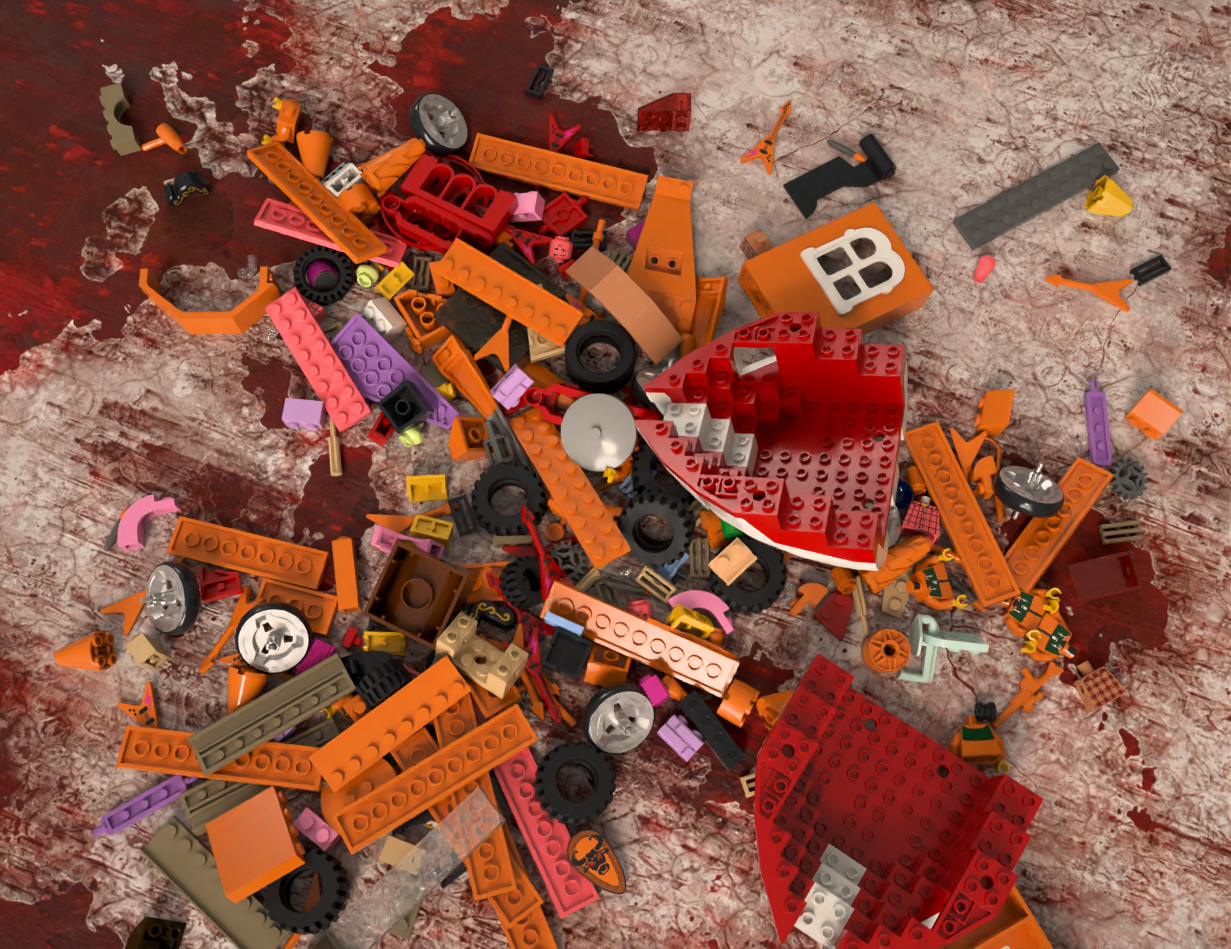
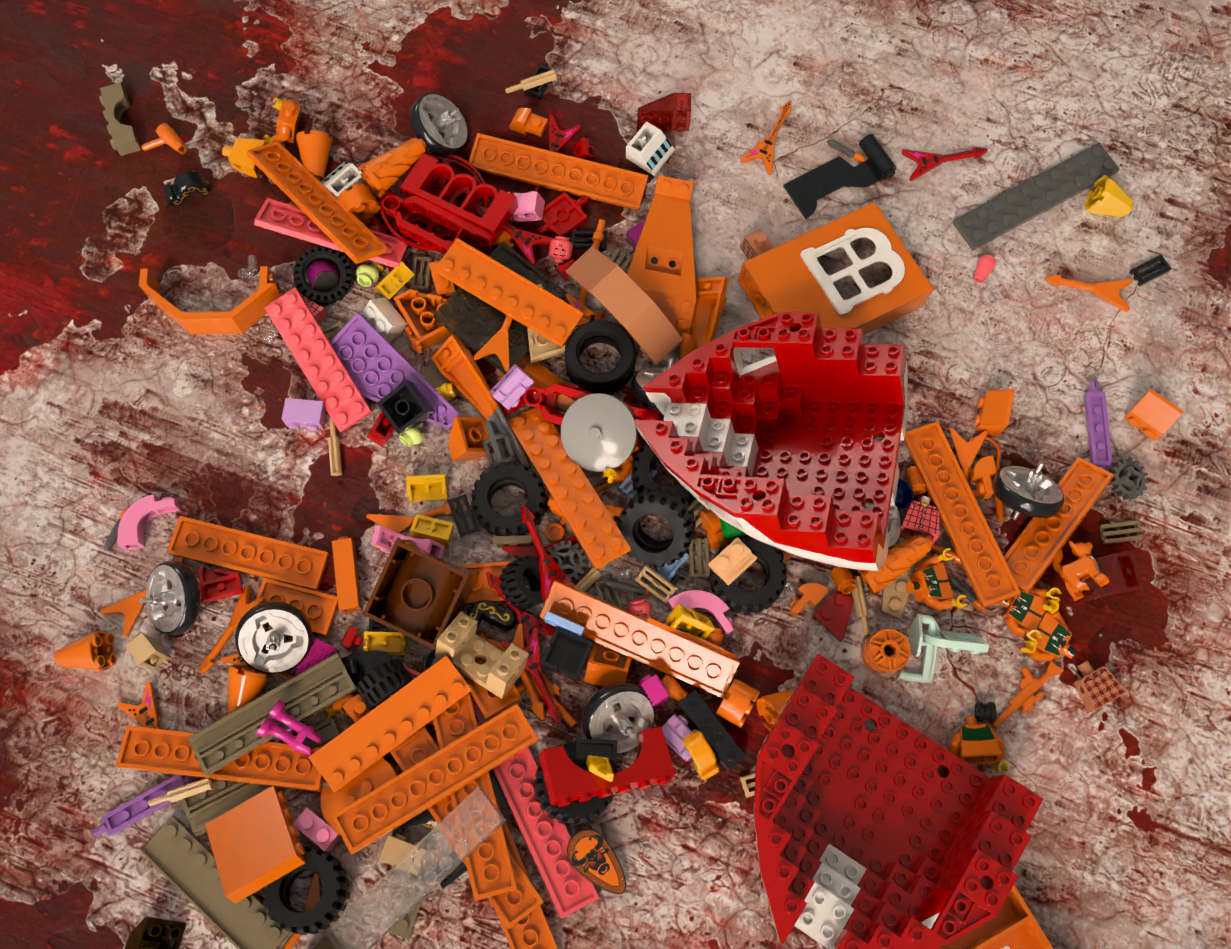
(184, 791): none -> tan axle
(238, 155): none -> light orange torso
(270, 727): none -> dark pink piece
(526, 121): none -> orange brick
(533, 81): none -> tan axle
(570, 783): none -> red arch
(595, 747): none -> black tile
(600, 767): none -> yellow tile
(649, 149): none -> white slope
(702, 754): none -> light orange animal
(929, 161): none -> red piece
(1079, 570): none -> orange animal

